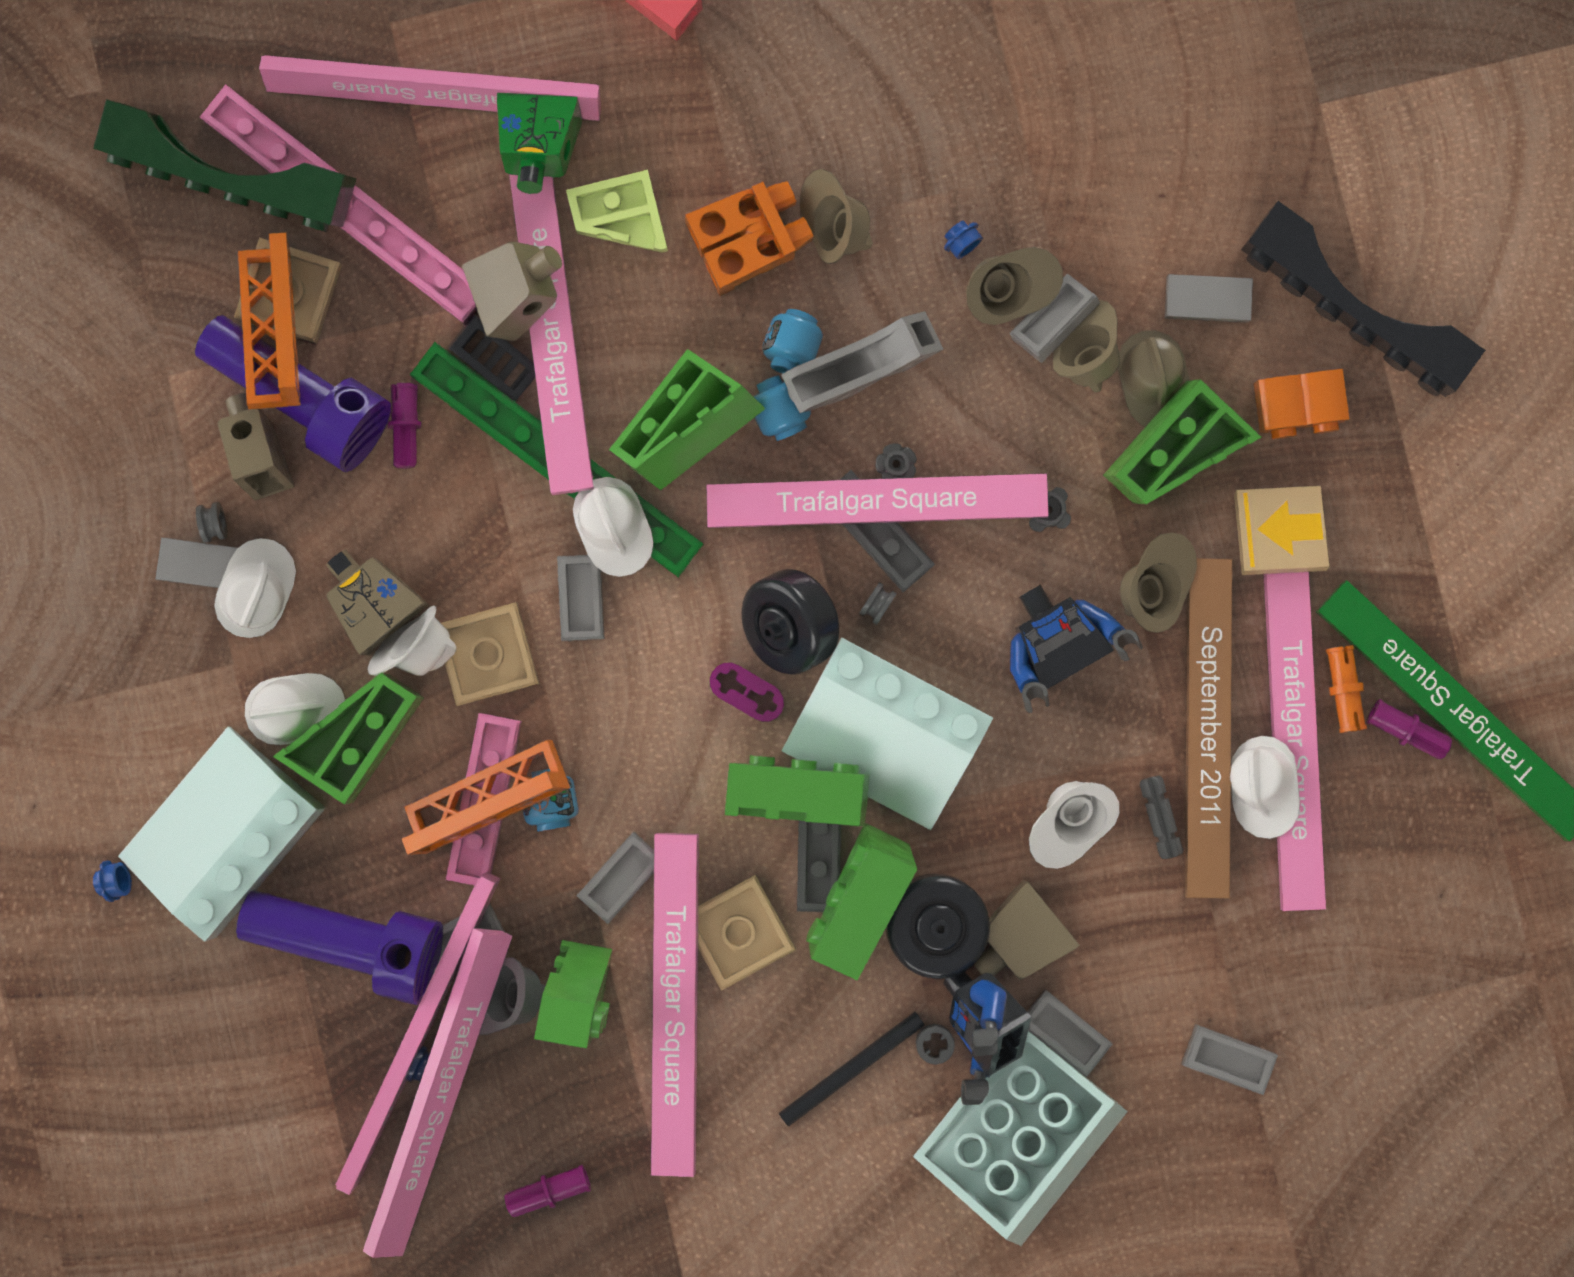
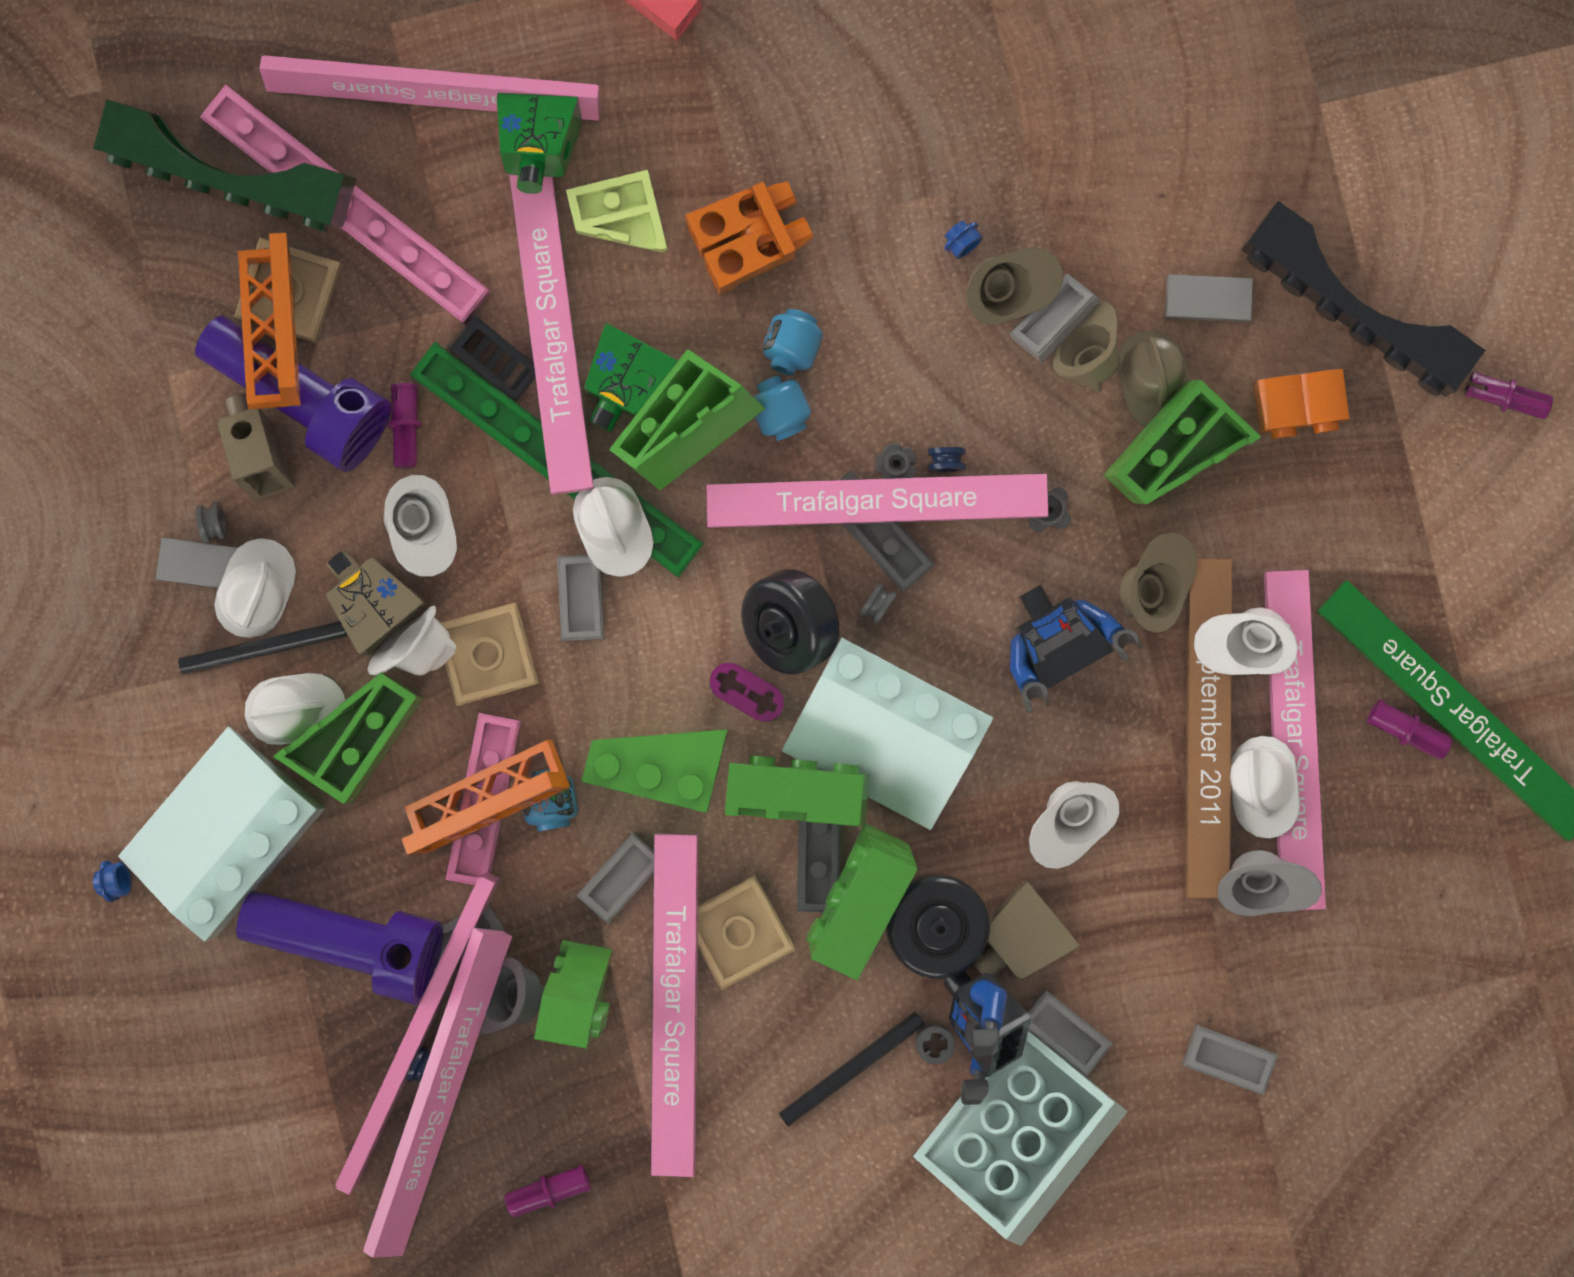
(261, 647): none -> black bar
(420, 525): none -> white piece
(512, 287): dark tan torso -> none
(623, 376): none -> green torso
(659, 767): none -> bright green wedge
(836, 220): dark tan piece -> none
(862, 363): light grey arch -> none
(946, 459): none -> dark blue bush
(1161, 817): dark grey axle -> none
(1246, 643): none -> white piece
(1267, 884): none -> light grey piece
(1281, 530): tan tile -> none
(1346, 689): orange pin -> none
(1509, 395): none -> magenta axle

